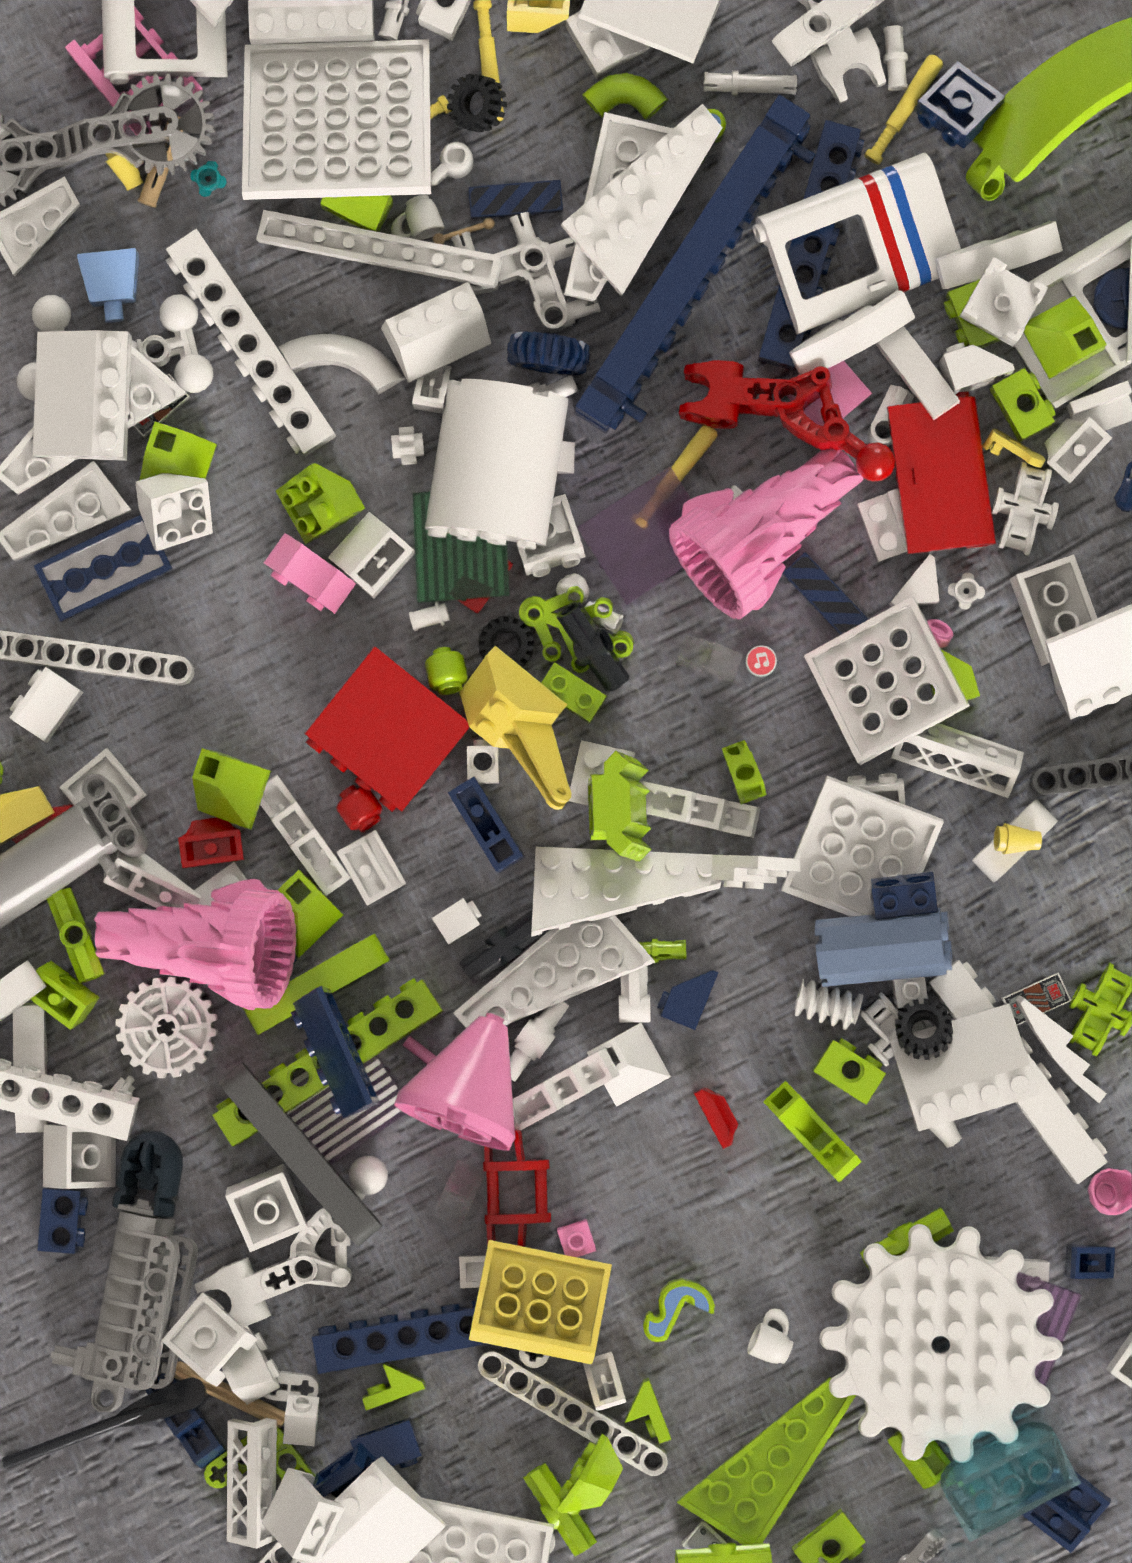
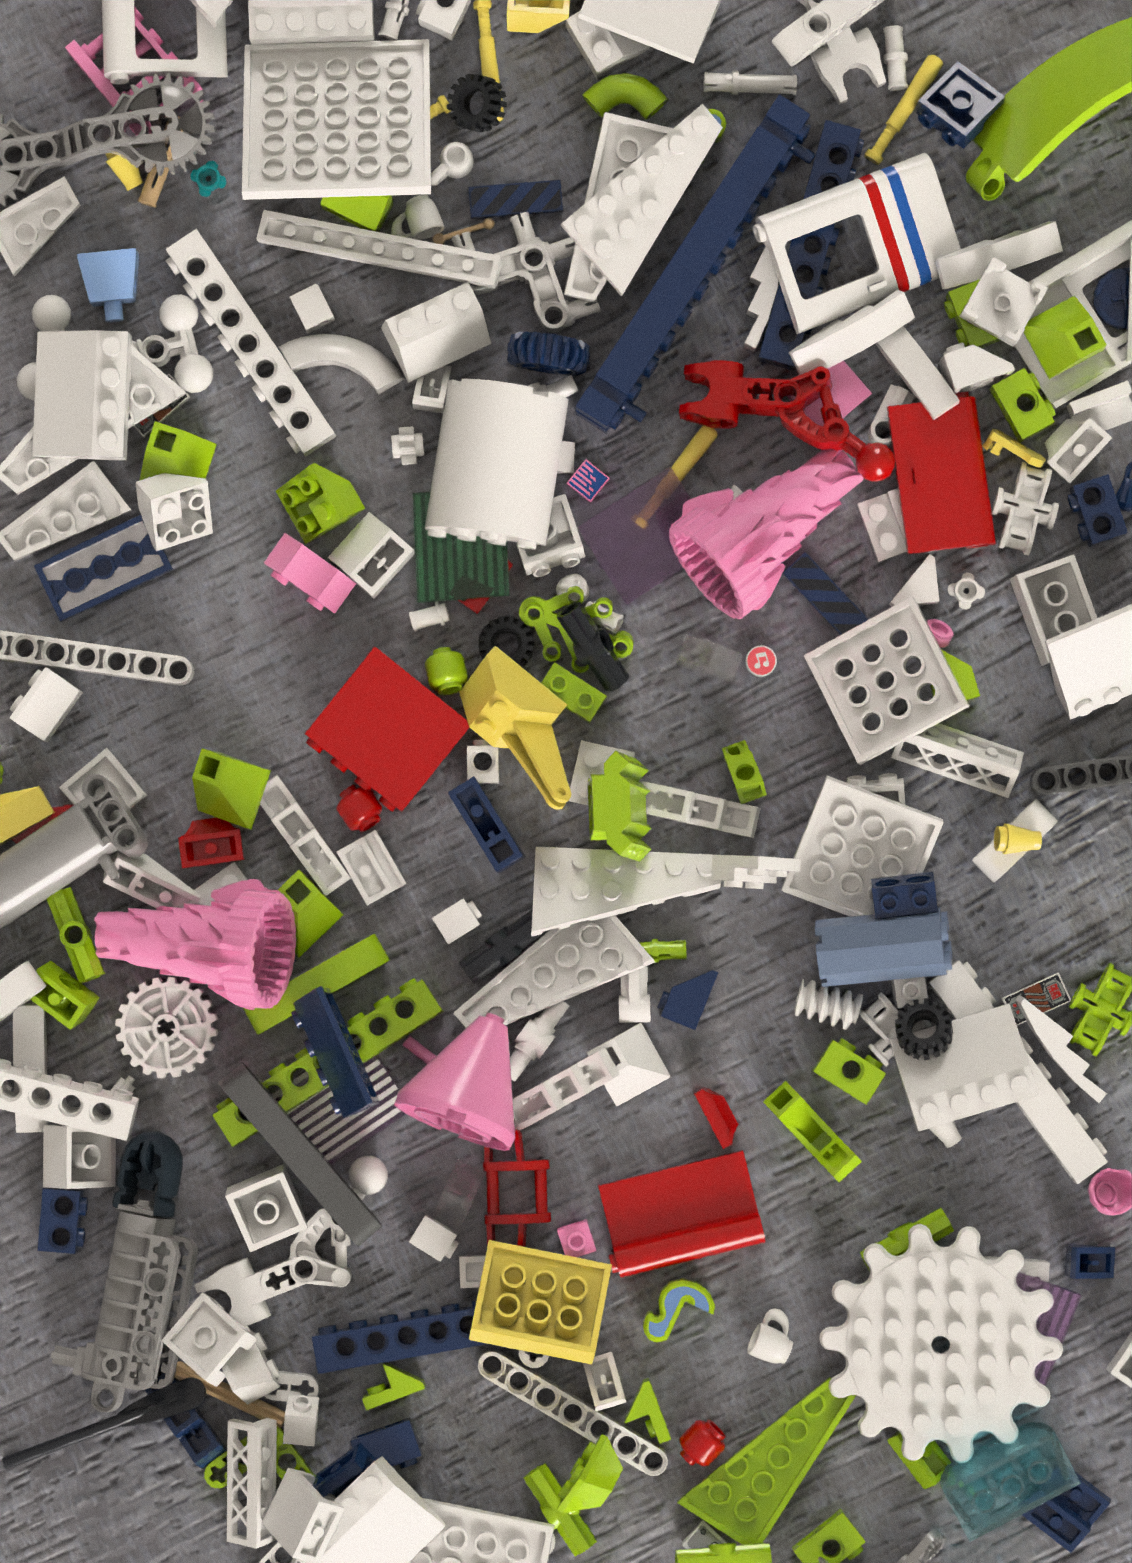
(312, 308): none -> white panel
(434, 1238): none -> white brick
(588, 481): none -> tile
(681, 1214): none -> red door
(702, 1443): none -> red head
(760, 307): none -> white slope
(1105, 509): none -> dark blue brick

